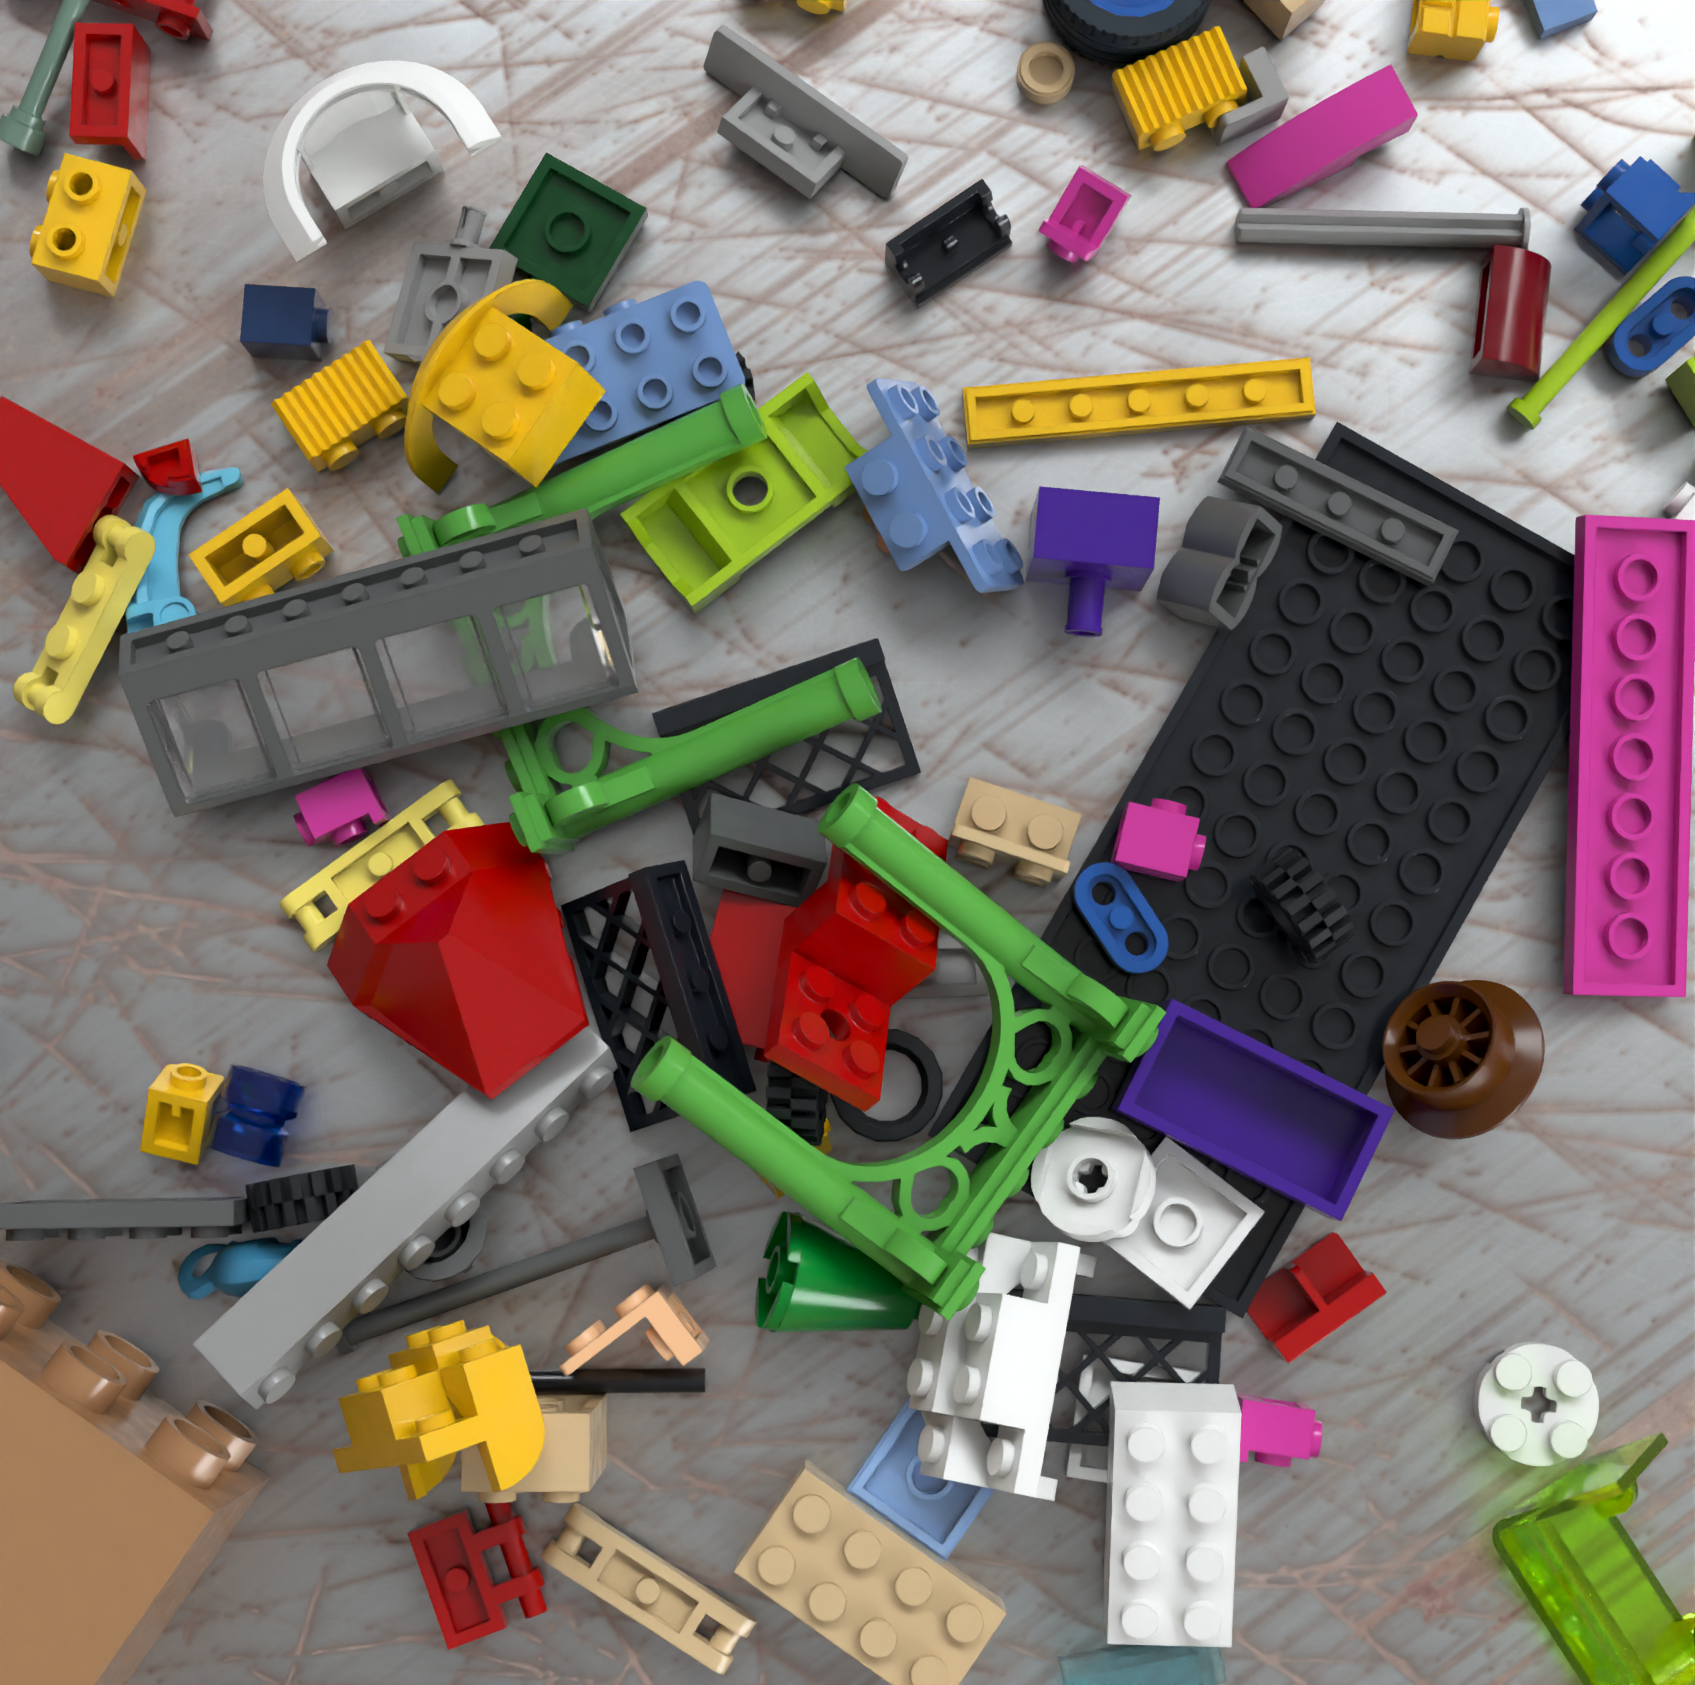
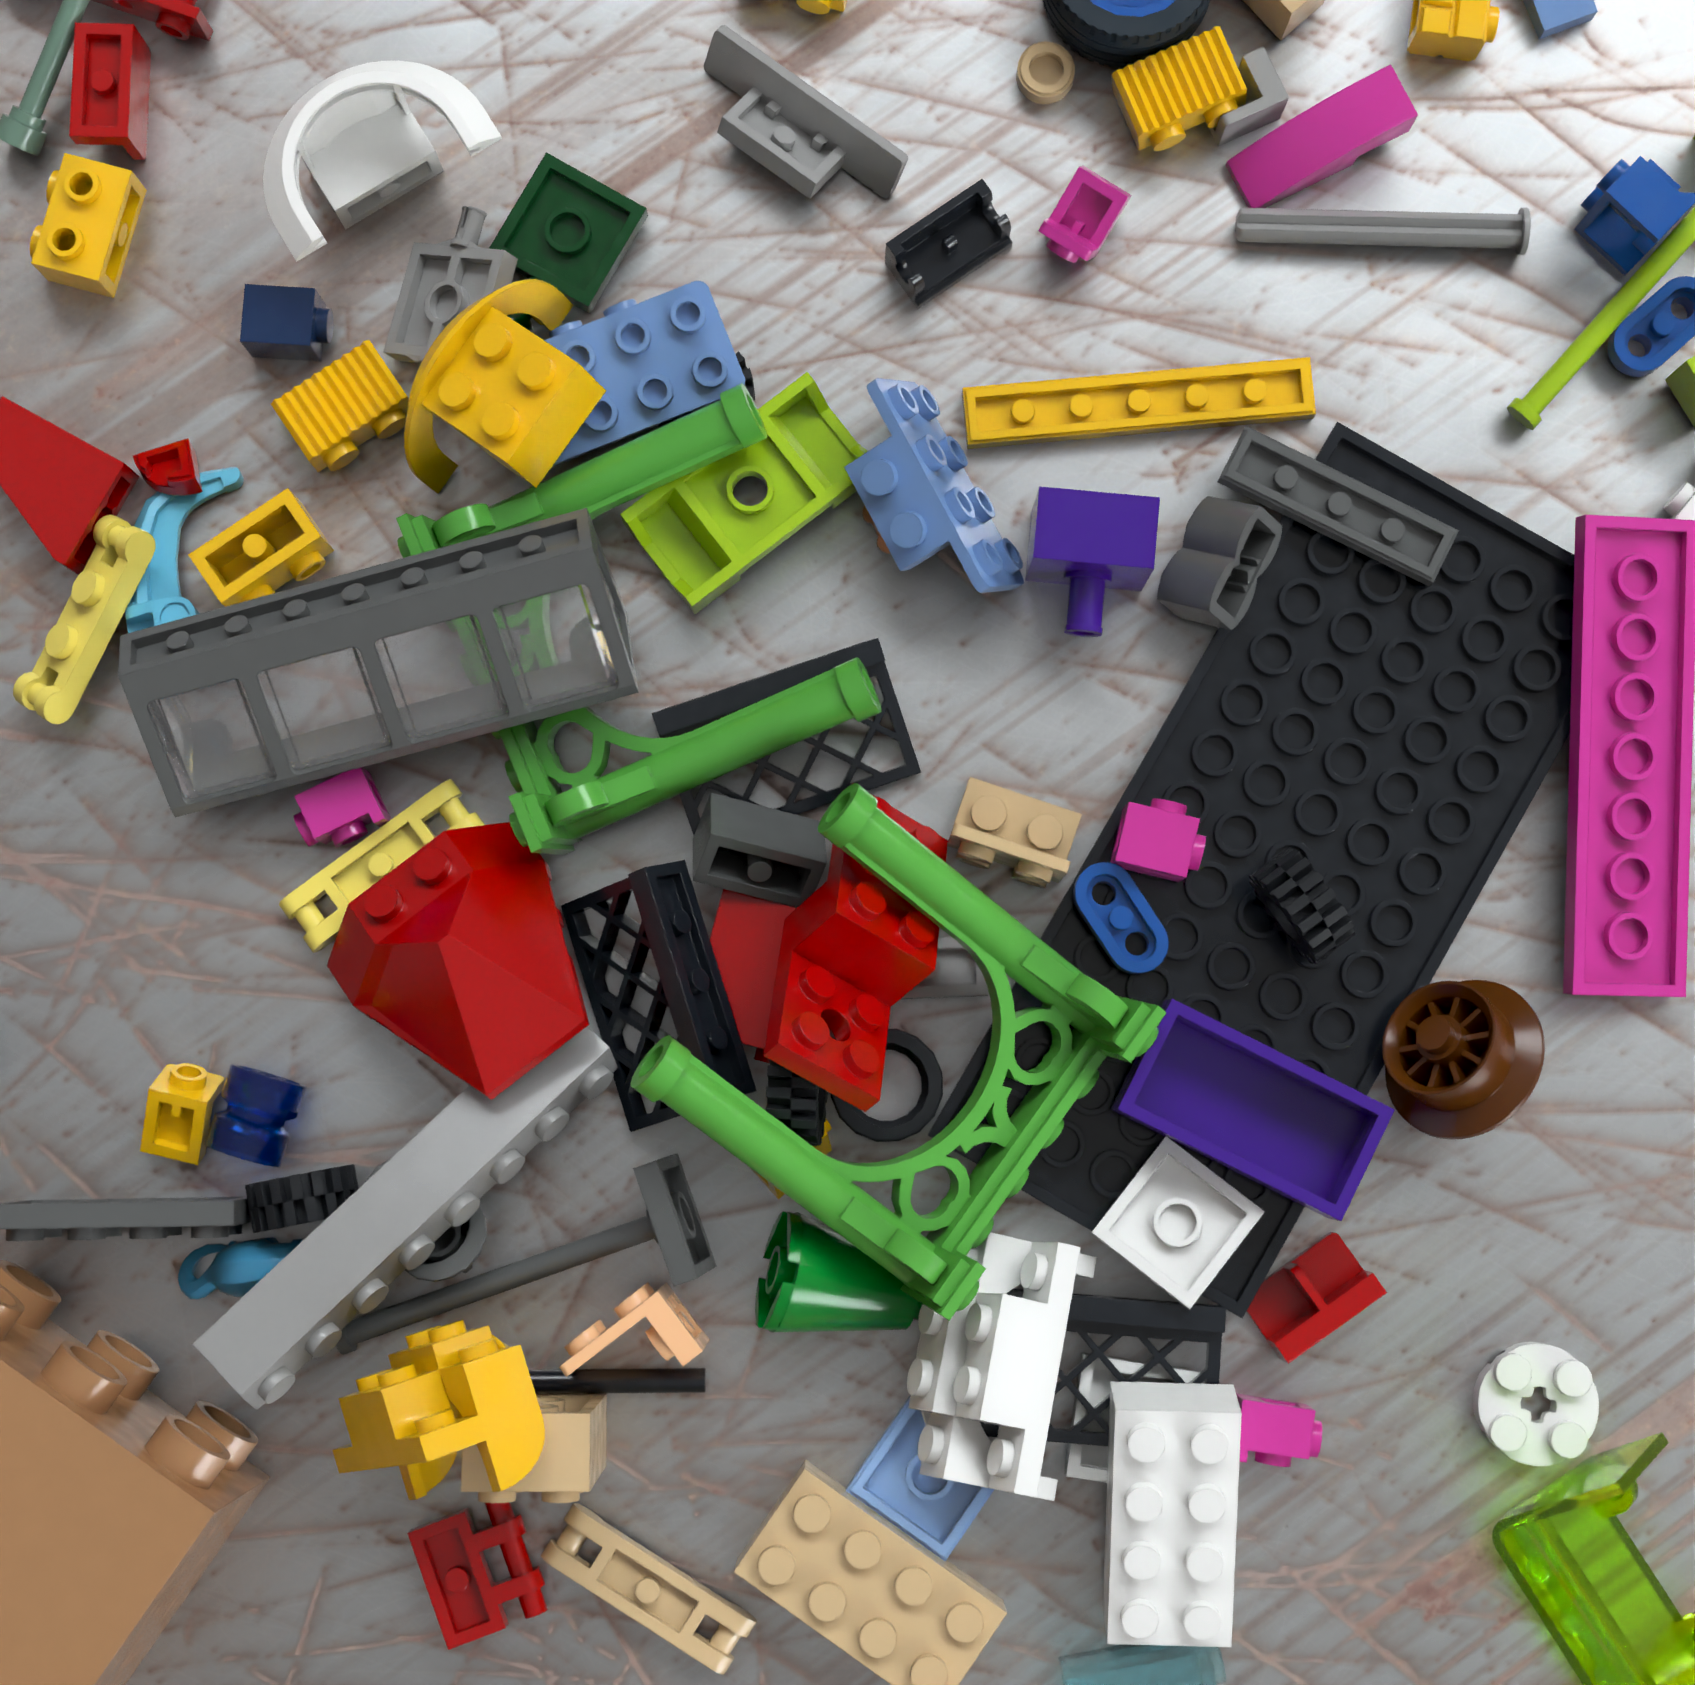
(1112, 1208): white plate -> none
(1510, 314): dark red brick -> none

